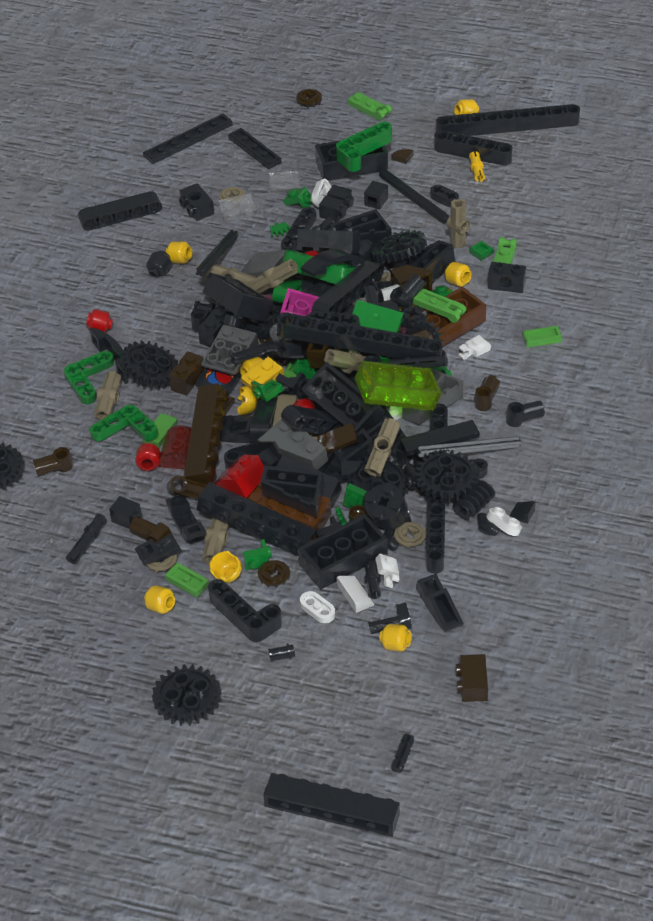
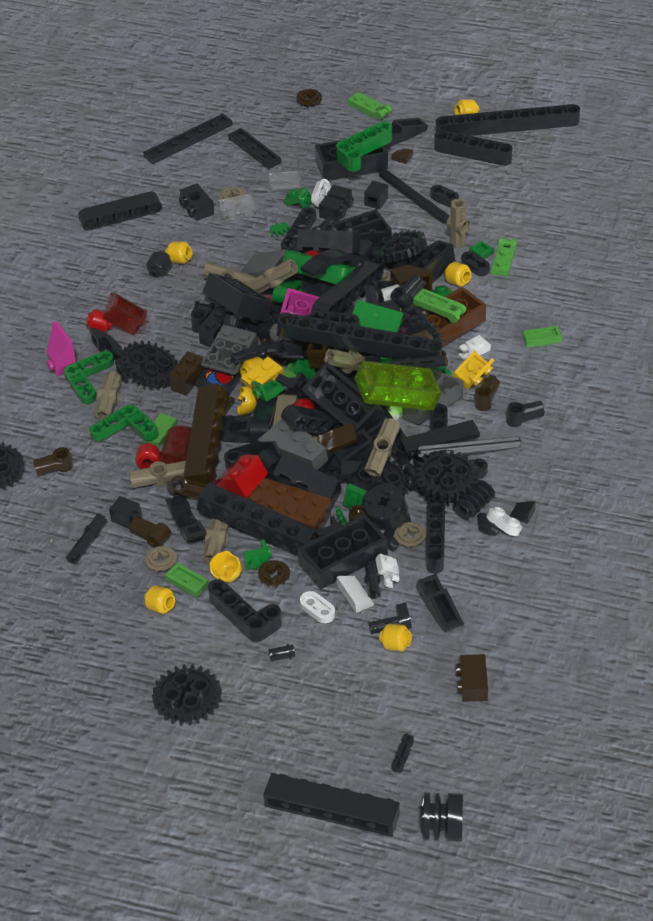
(60, 350): none -> dark pink slope
(124, 313): none -> clear red slope
(158, 474): none -> dark tan piece
(162, 549): black slope -> none
(216, 253): black axle -> none
(294, 488): black wedge -> none
(406, 129): none -> black slope
(442, 816): none -> black wheel
(472, 369): none -> yellow bracket
(477, 166): yellow pin -> none
(477, 264): none -> black beam
(507, 277): black brick -> none

